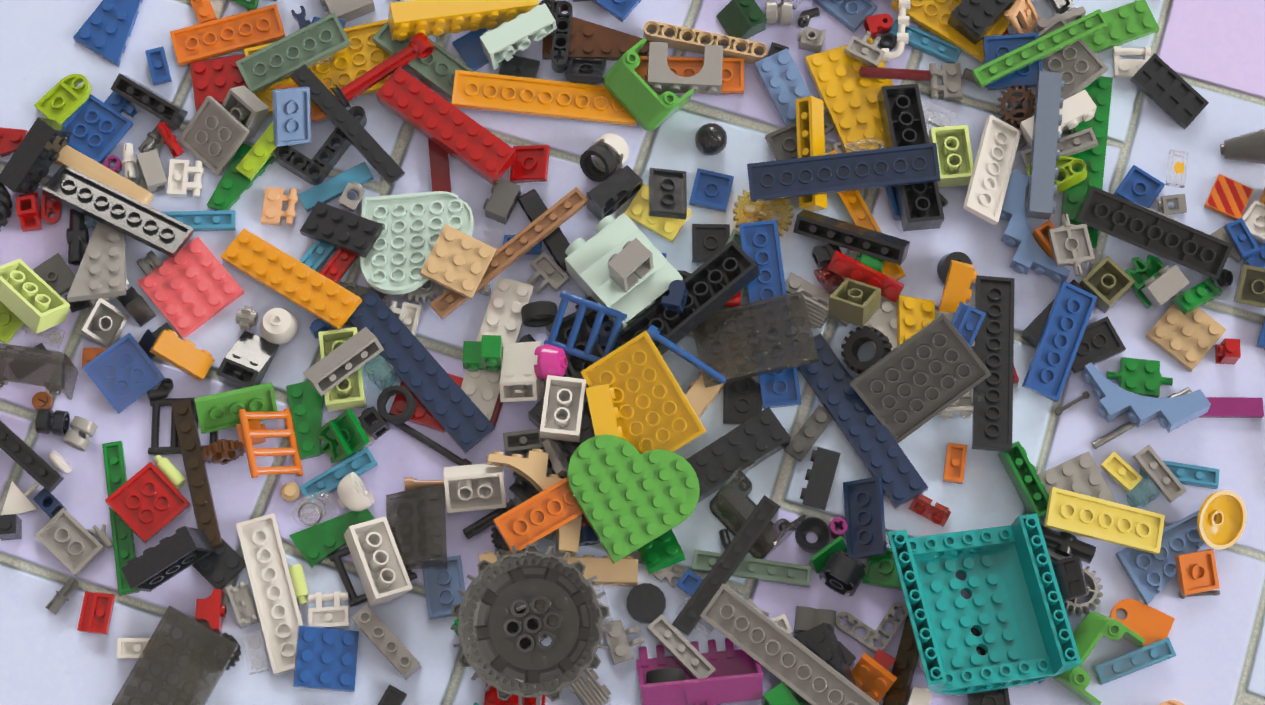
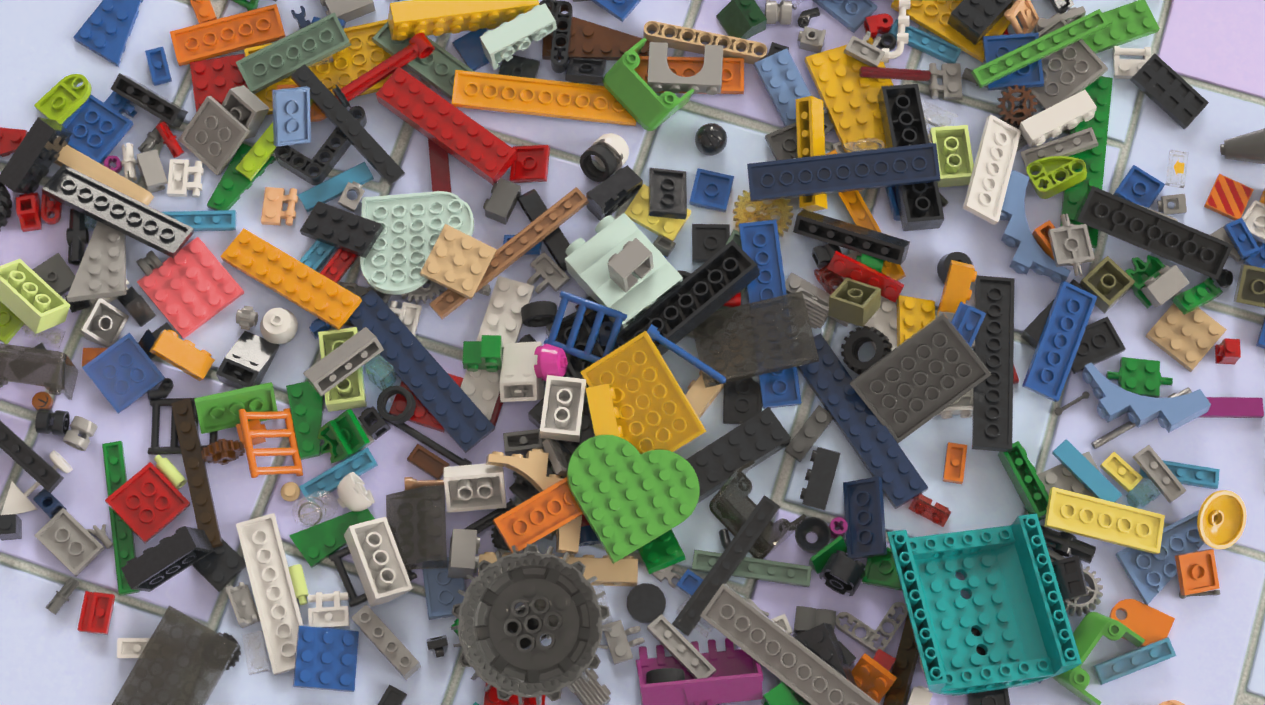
(212, 610): red brick -> none
(427, 462): none -> reddish brown tile
(437, 643): none -> black tile
(462, 552): none -> light grey brick
(664, 245): none -> dark grey tile
(677, 297): dark blue leg -> none
(1044, 145): sand blue brick -> none
(1085, 472): none -> dark azure tile

